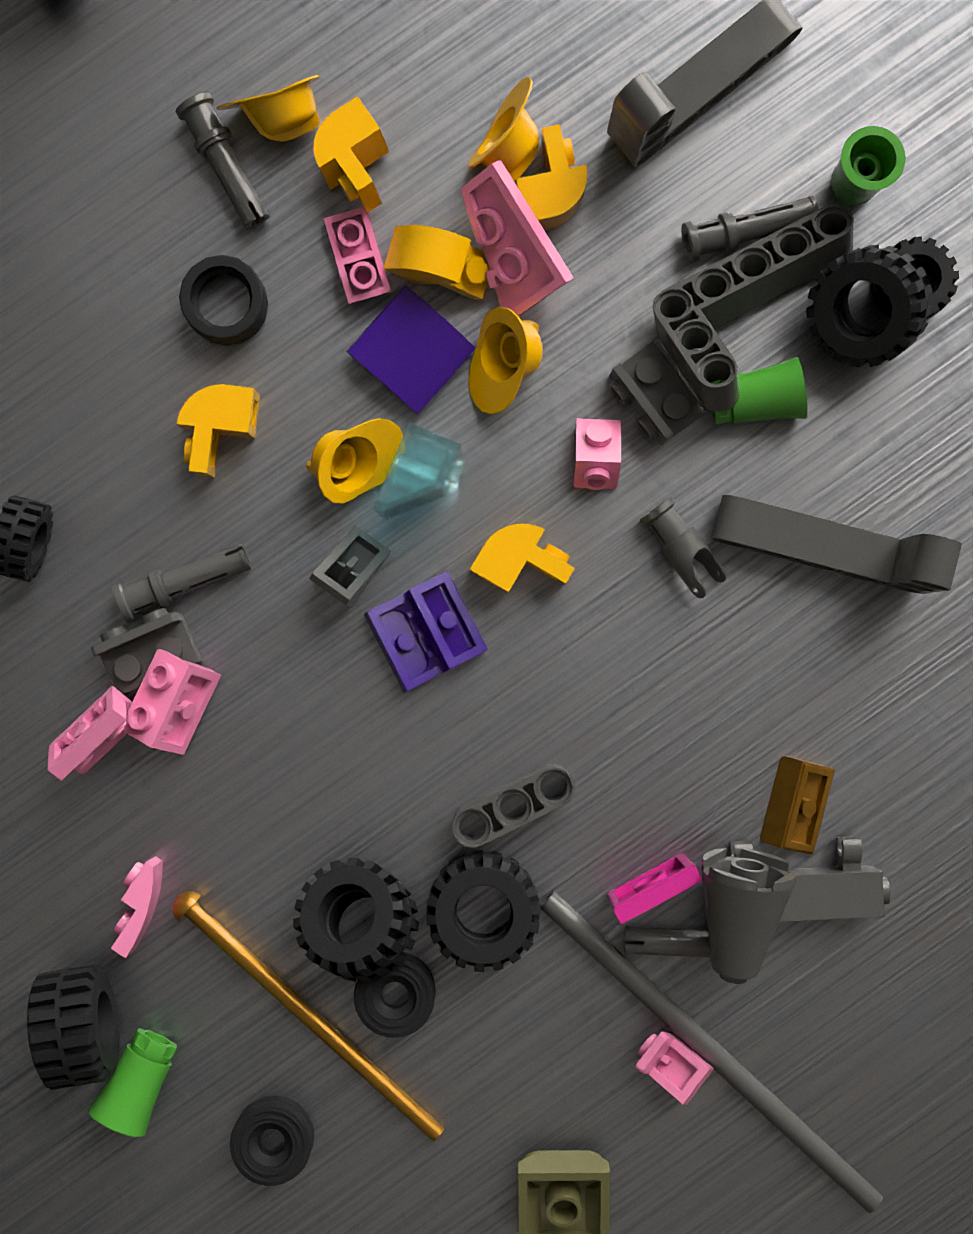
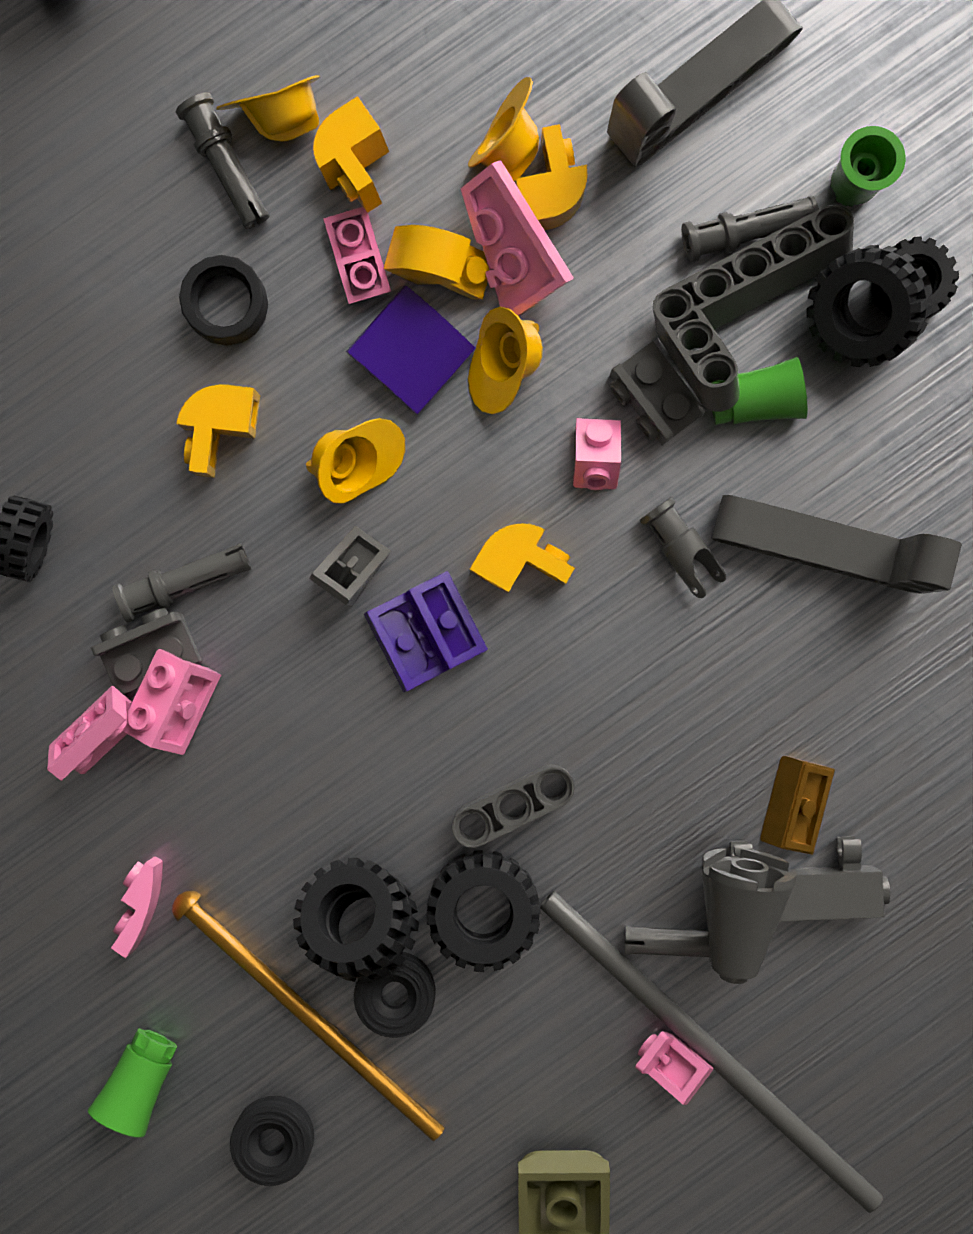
(73, 1027): black tyre -> none
(420, 472): clear light blue slope -> none
(653, 887): dark pink tile -> none

